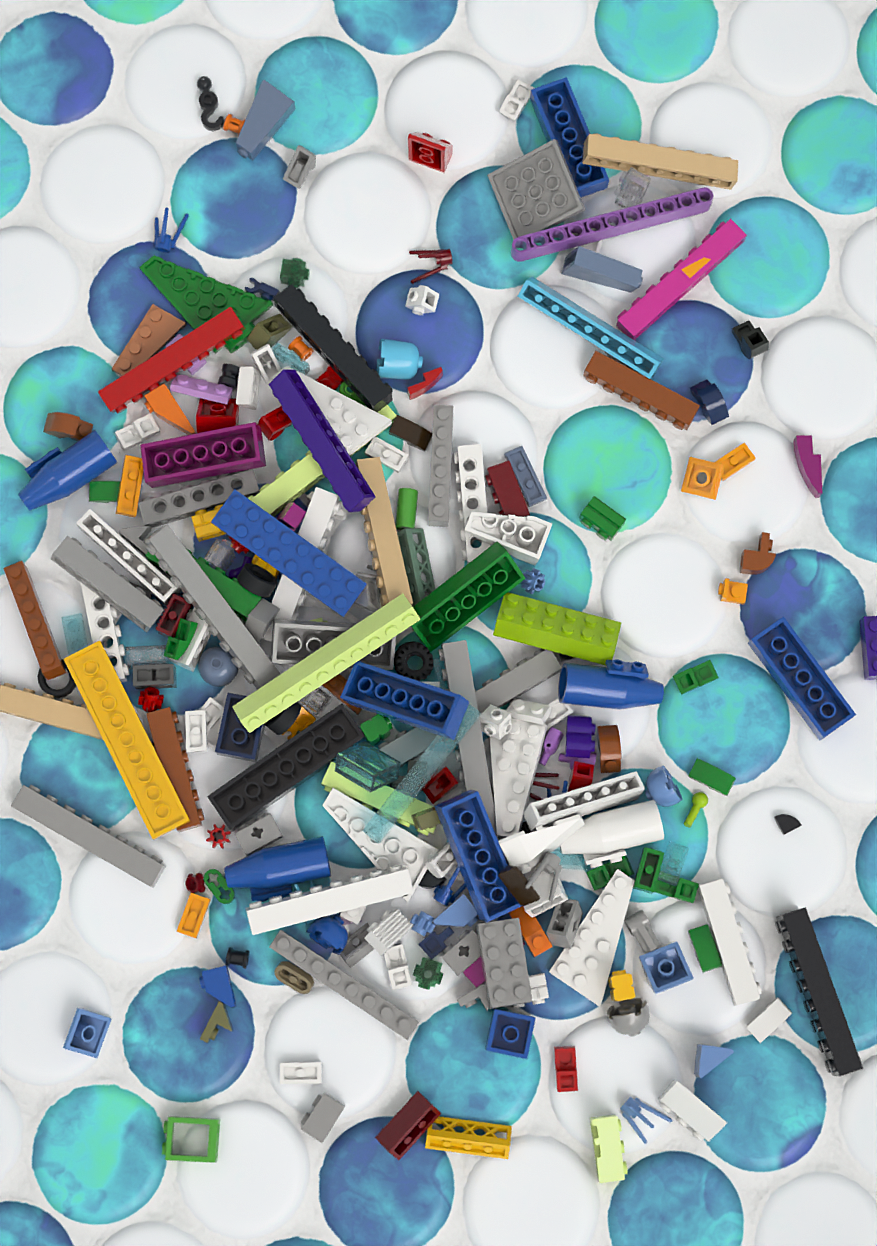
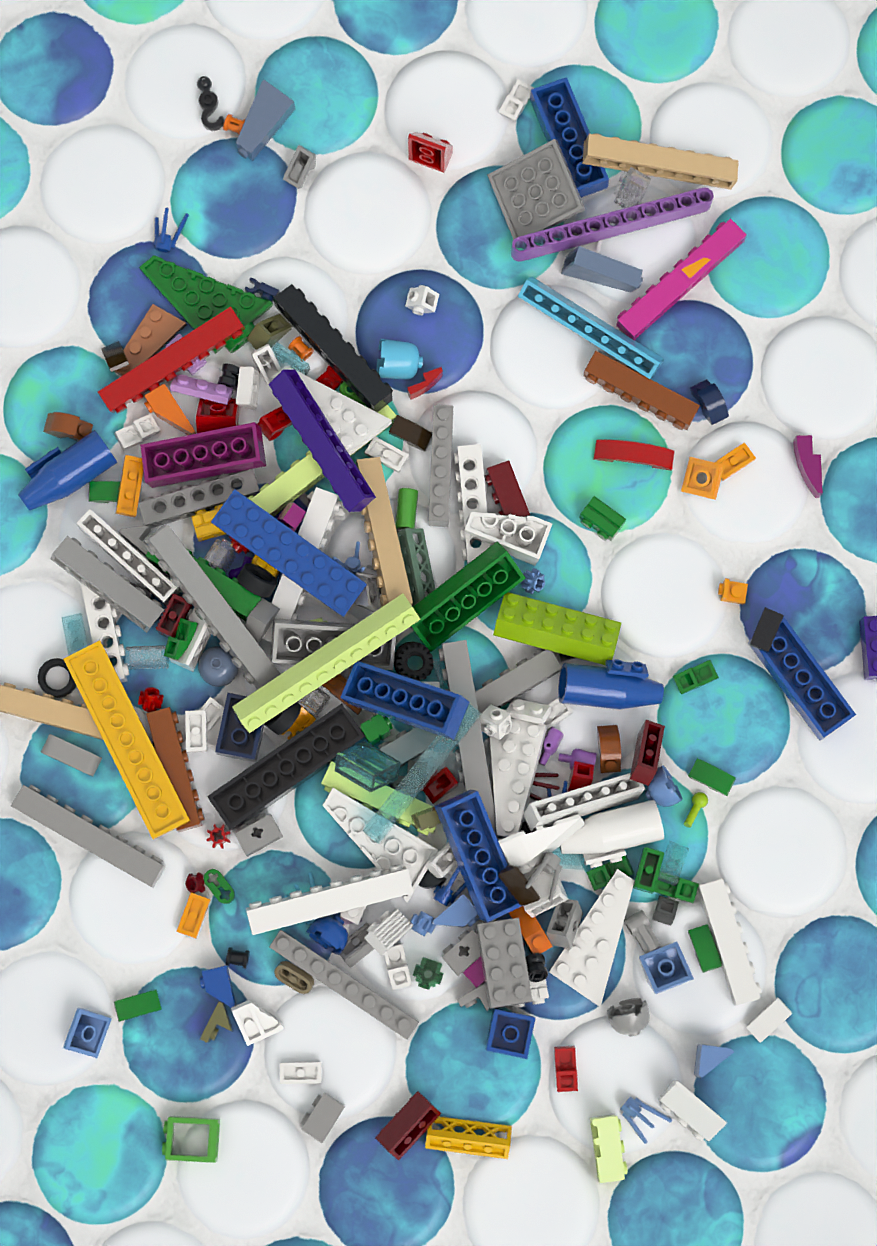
(35, 620): dark orange brick -> none
(71, 755): none -> light grey beam
(115, 356): none -> slope
(137, 1005): none -> green slope
(154, 676): dark grey brick -> none
(255, 1022): none -> white wing
(277, 868): blue piece -> none
(294, 272): clear green brick -> none
(352, 563): none -> medium blue plant
(434, 943): dark blue plate -> none
(441, 257): dark red plant -> none
(526, 476): sand blue tile -> none
(536, 969): none -> black wheel
(579, 736): dark purple brick -> none
(621, 986): yellow brick -> none
(634, 452): none -> red slope
(647, 752): none -> dark red brick
(665, 910): none -> dark grey slope
(750, 339): pearl dark grey brick -> none
(758, 561): dark orange brick -> none
(766, 630): none -> black tile
(787, 823): black tile -> none
(819, 993): black brick -> none

